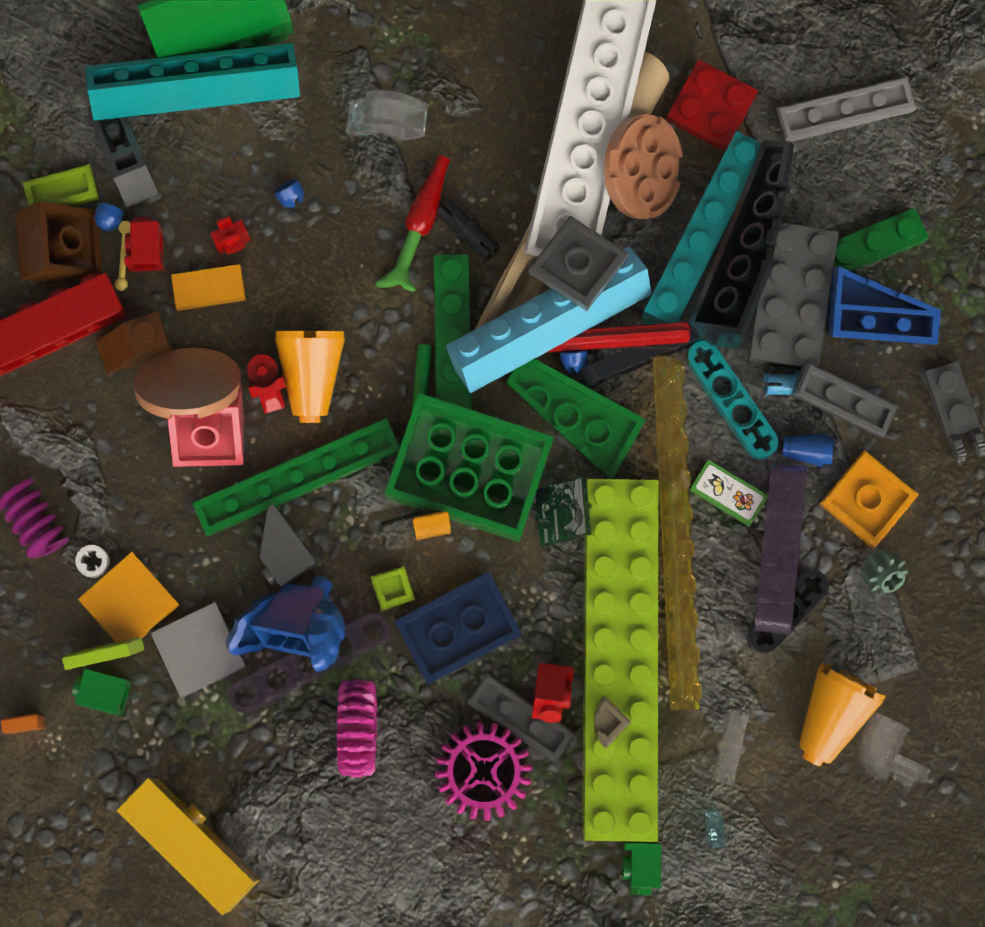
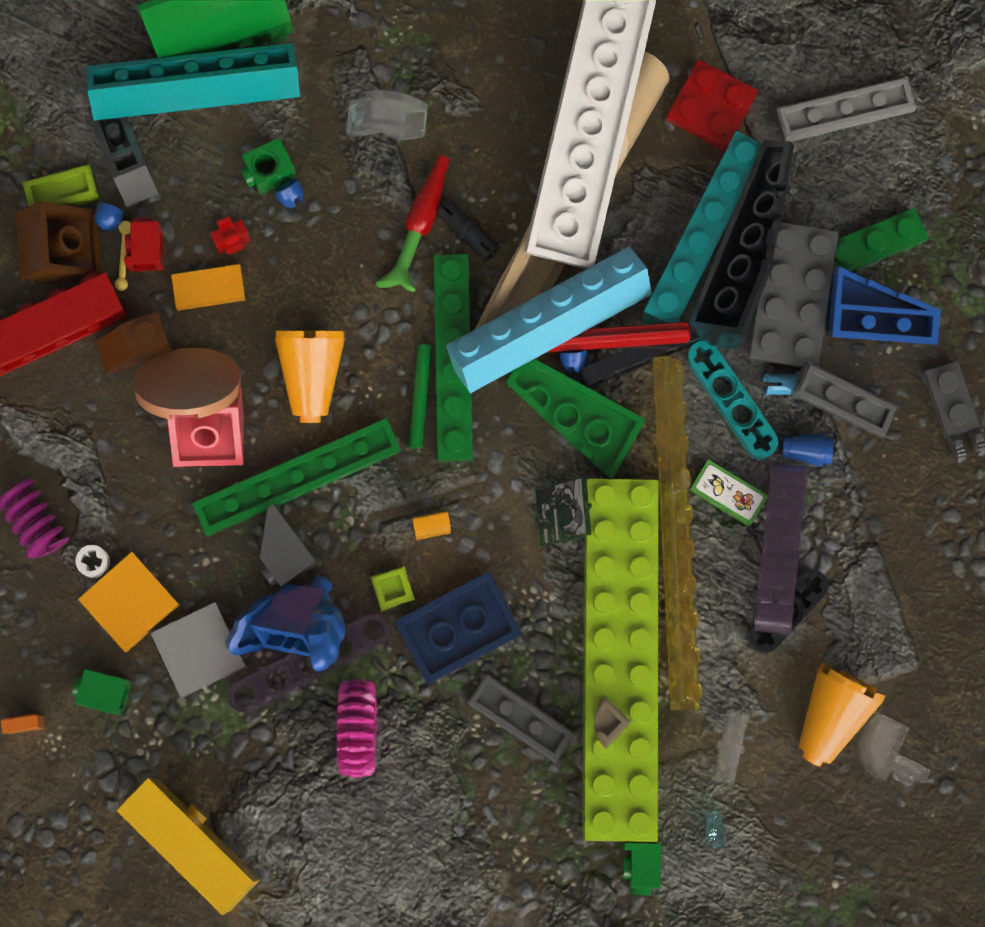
(103, 653): lime tile -> none
(266, 382): red hips -> none
(271, 152): none -> green brick
(469, 467): green slope -> none
(506, 751): dark pink gear -> none
(552, 692): red brick -> none
(578, 263): dark grey tile -> none
(642, 166): nougat tile -> none
(868, 499): light orange tile -> none
(884, 571): sand green gear -> none

